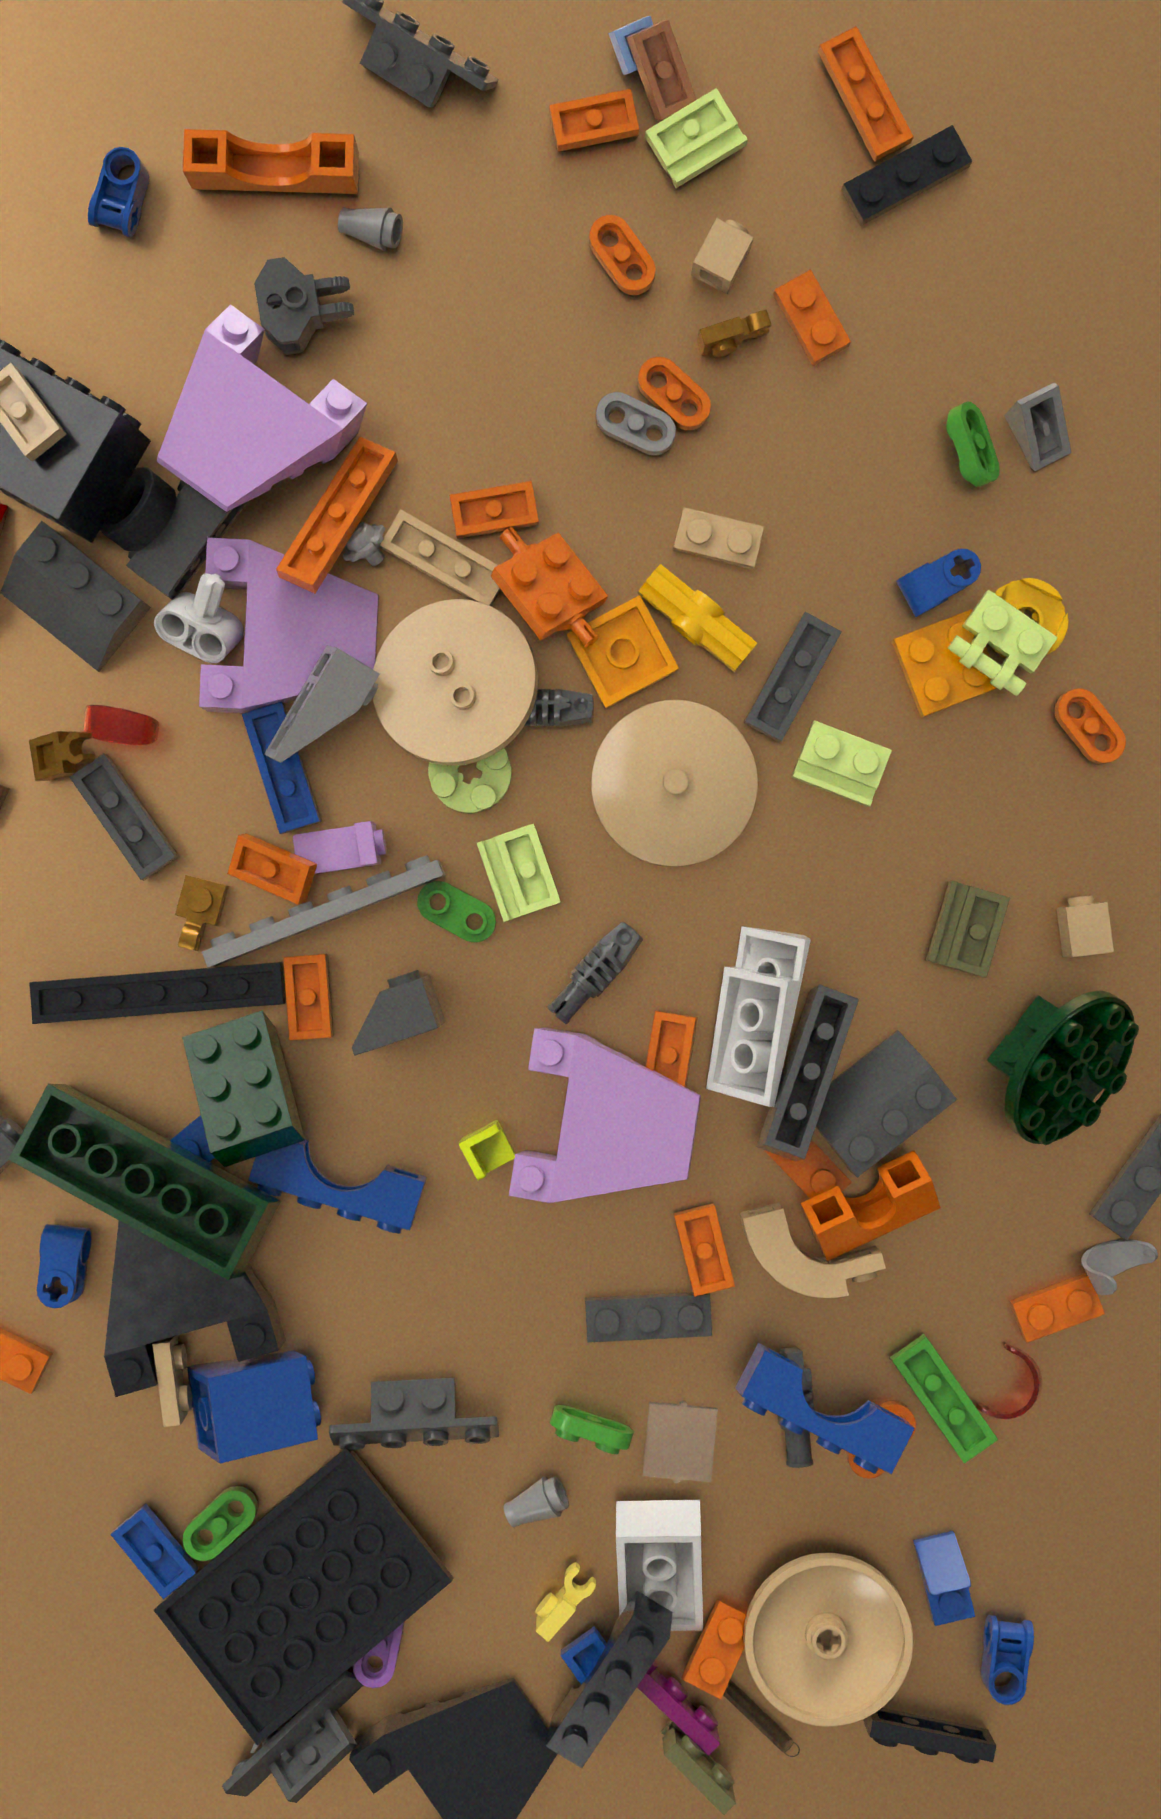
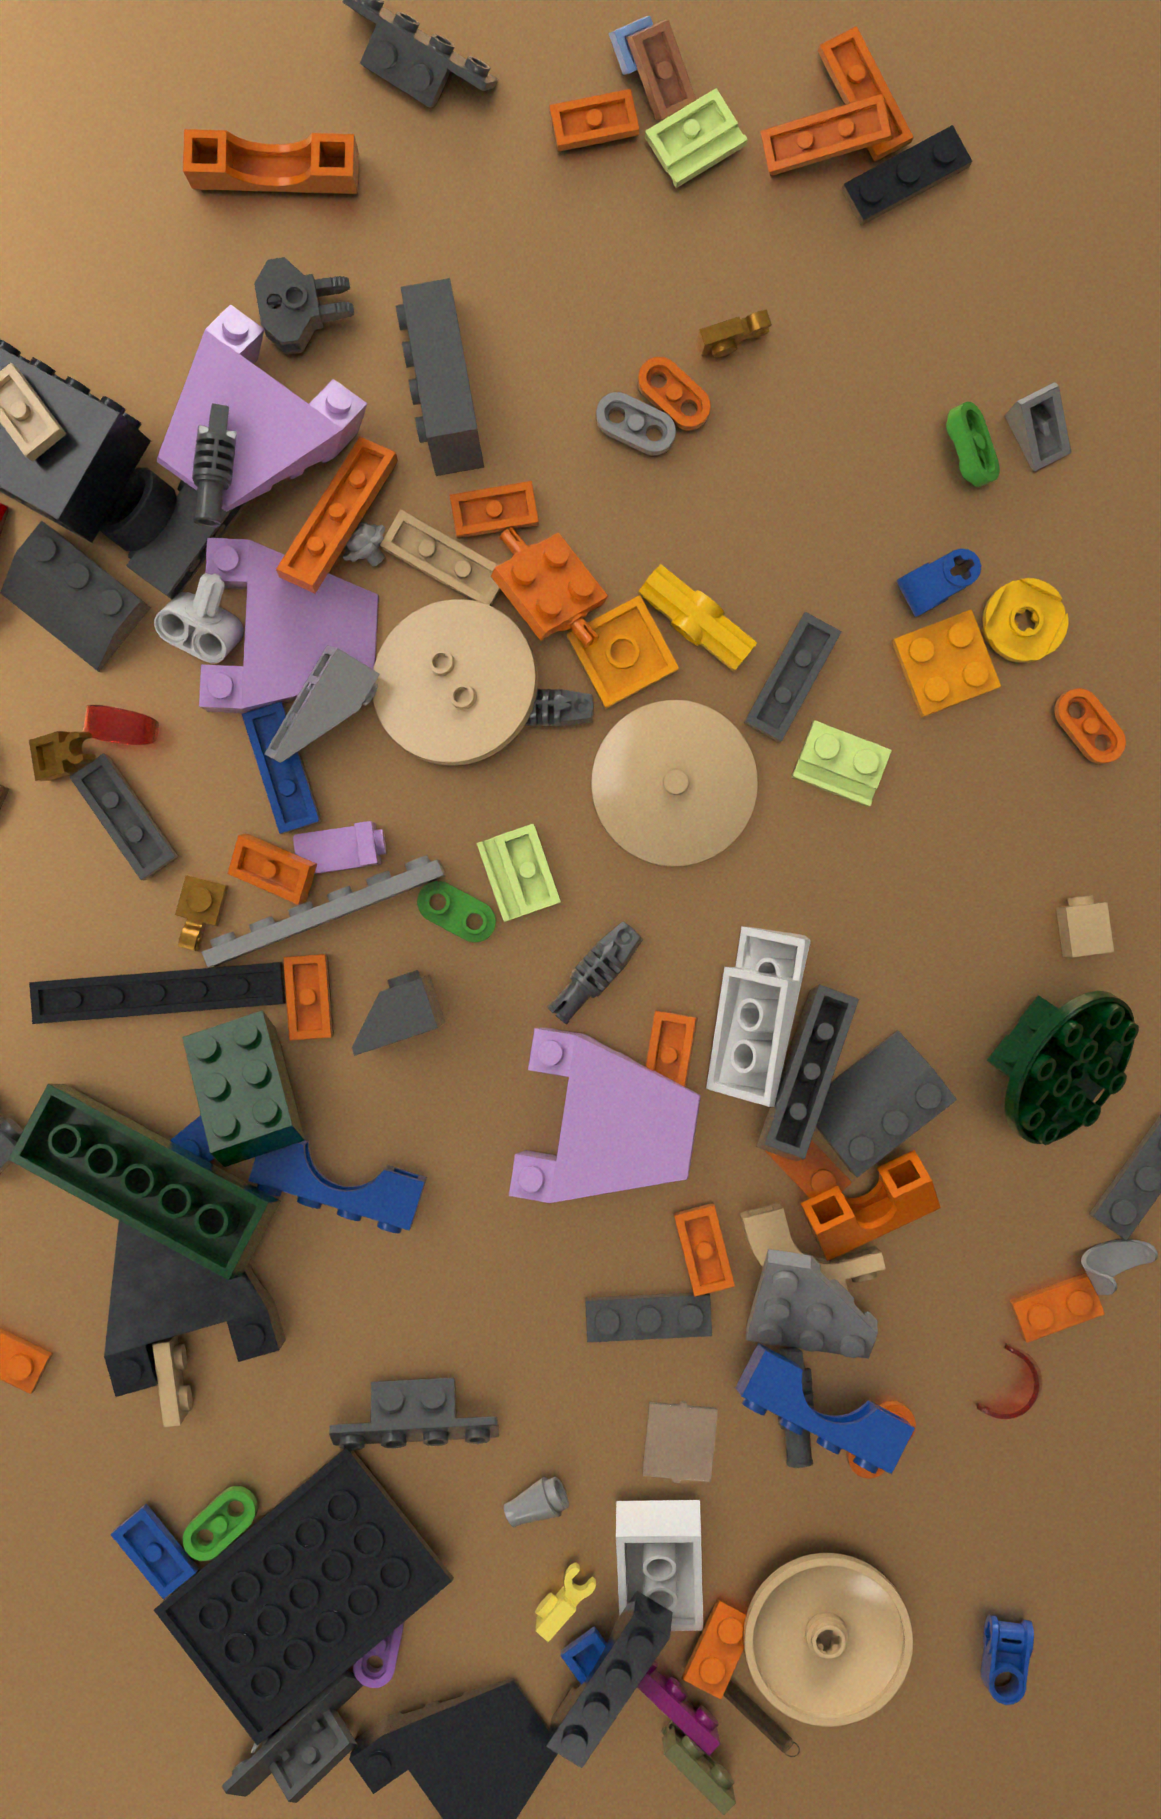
(63, 1257): blue piece -> none
(119, 201): blue piece -> none
(213, 466): none -> dark grey hinge
(253, 1405): blue slope -> none
(372, 225): light grey cone -> none
(440, 377): none -> dark grey wedge
(481, 793): yellowish green plate -> none
(486, 1149): neon yellow panel -> none
(576, 1424): bright green plate -> none
(623, 256): orange plate -> none
(718, 538): tan plate -> none
(722, 254): tan brick -> none
(807, 1310): none -> light grey plate
(811, 317): orange plate -> none
(826, 134): none -> orange plate
(931, 1735): black plate -> none
(944, 1398): bright green plate -> none
(944, 1578): slope -> none
(968, 929): olive plate -> none
(1009, 633): yellowish green plate -> none

